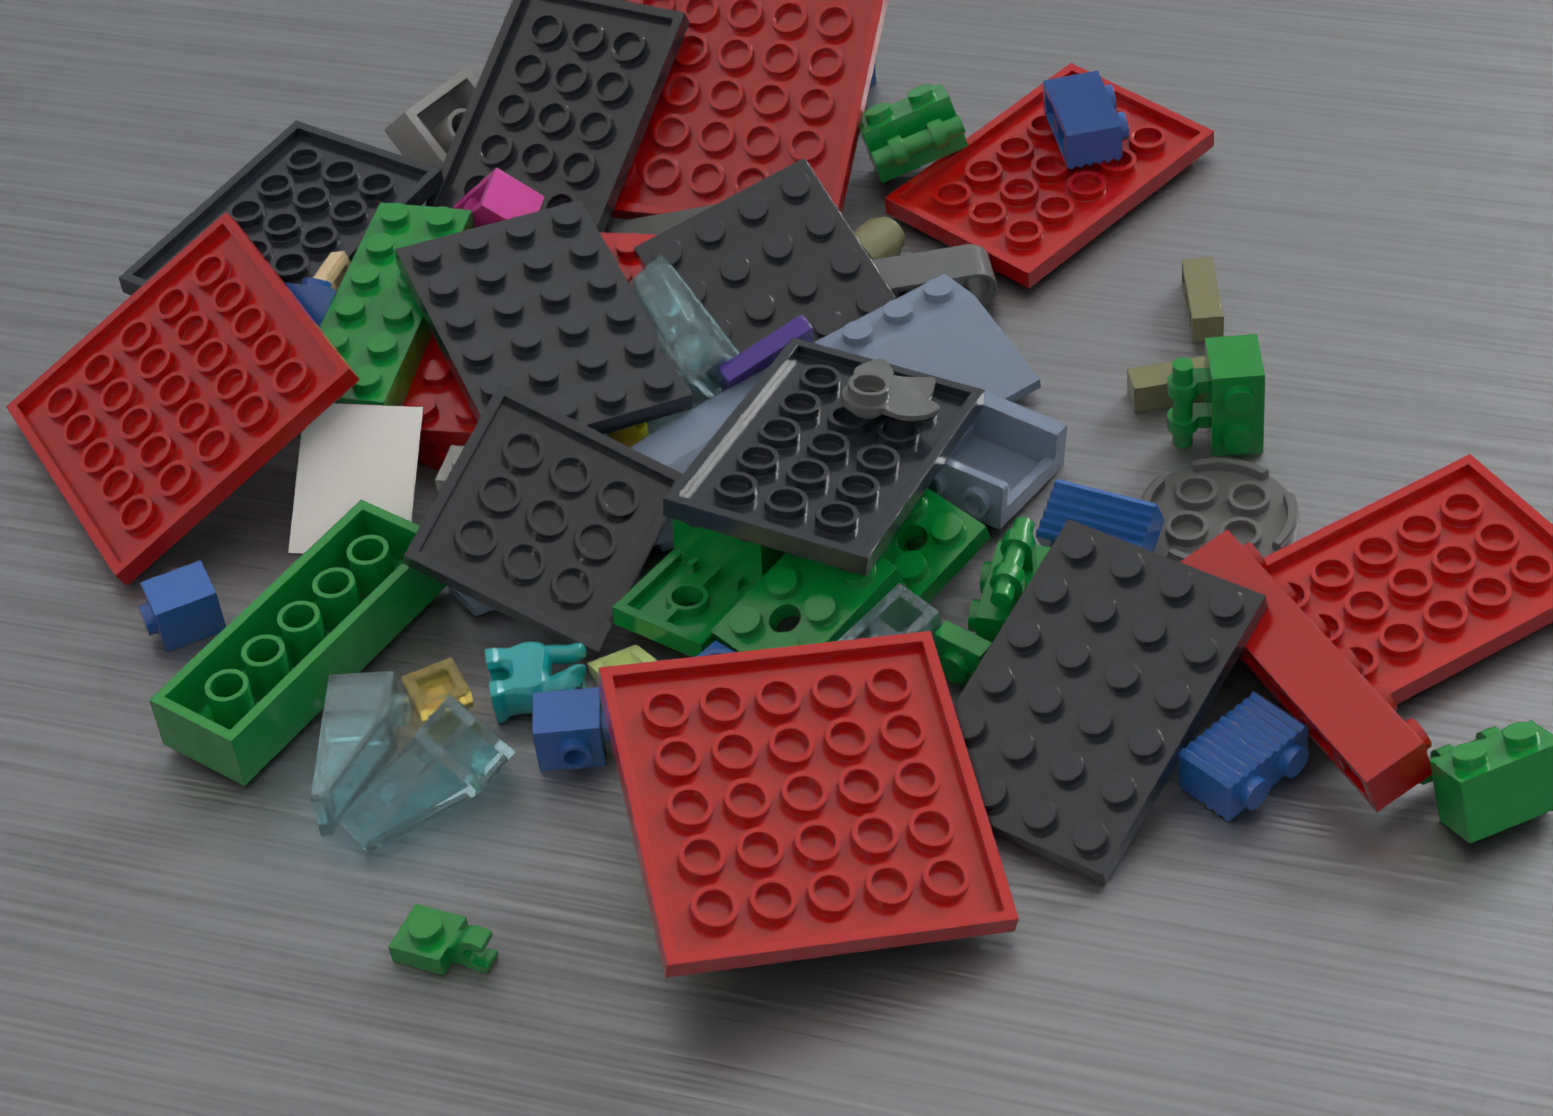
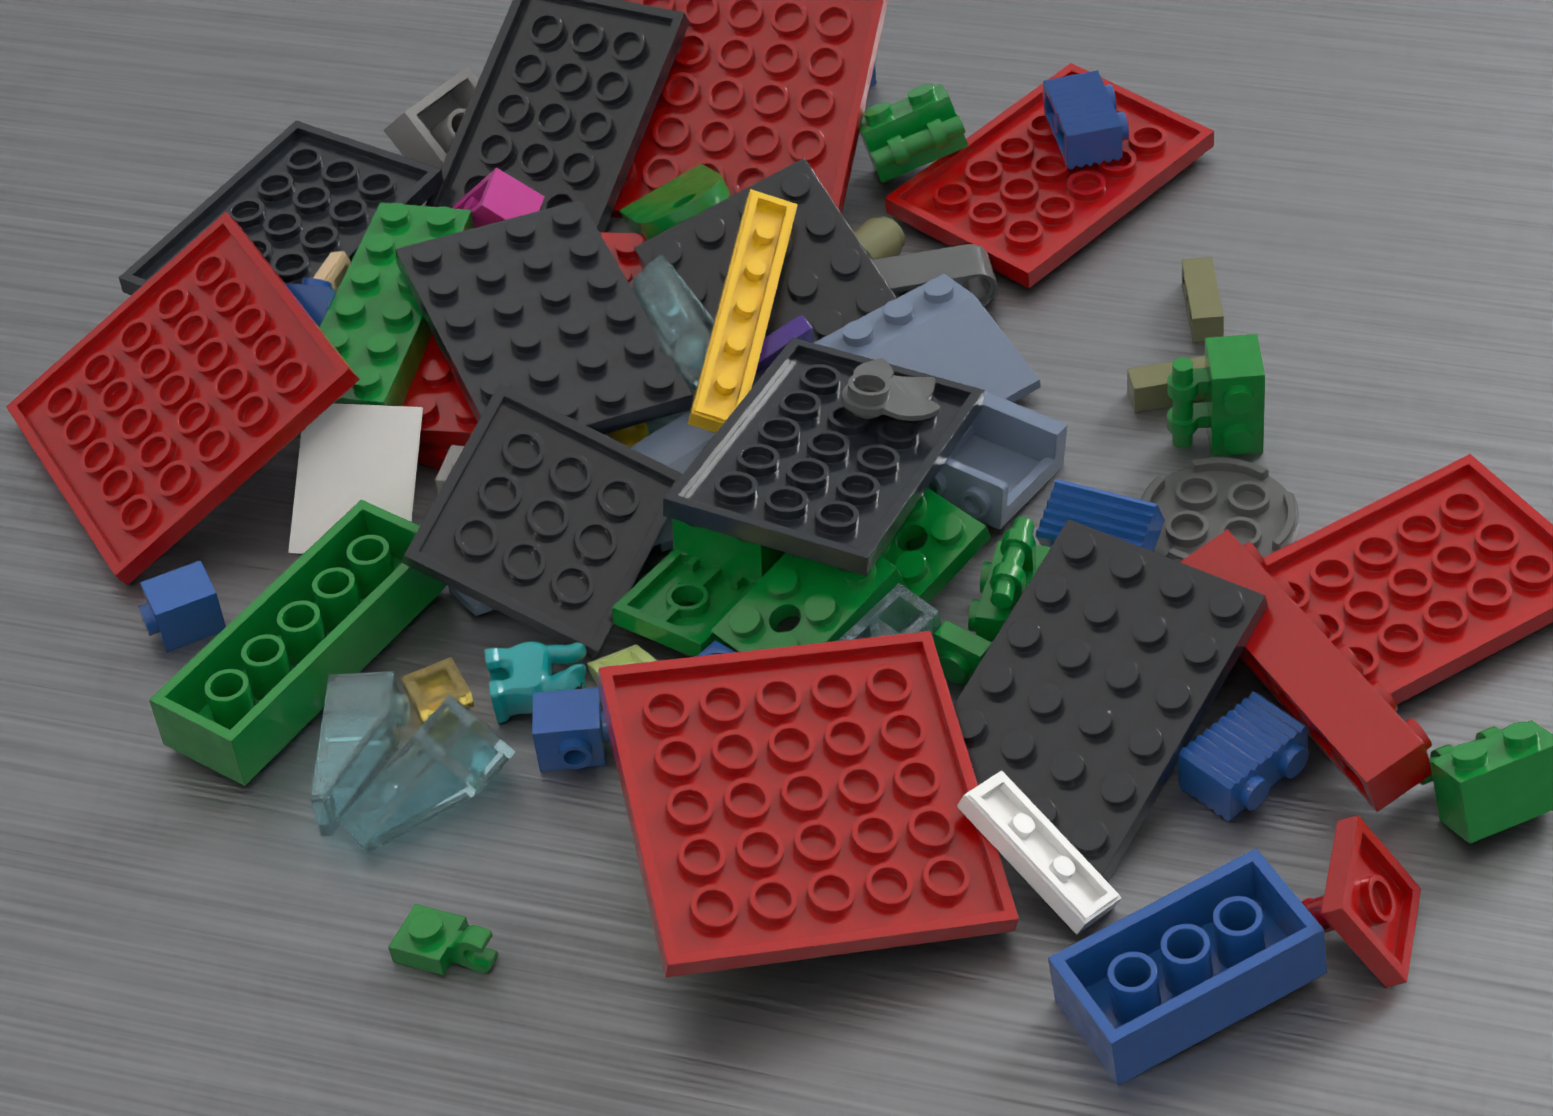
(675, 201): none -> green tile
(743, 310): none -> yellow tile
(1039, 852): none -> white tile
(1188, 965): none -> blue brick
(1369, 902): none -> red tile

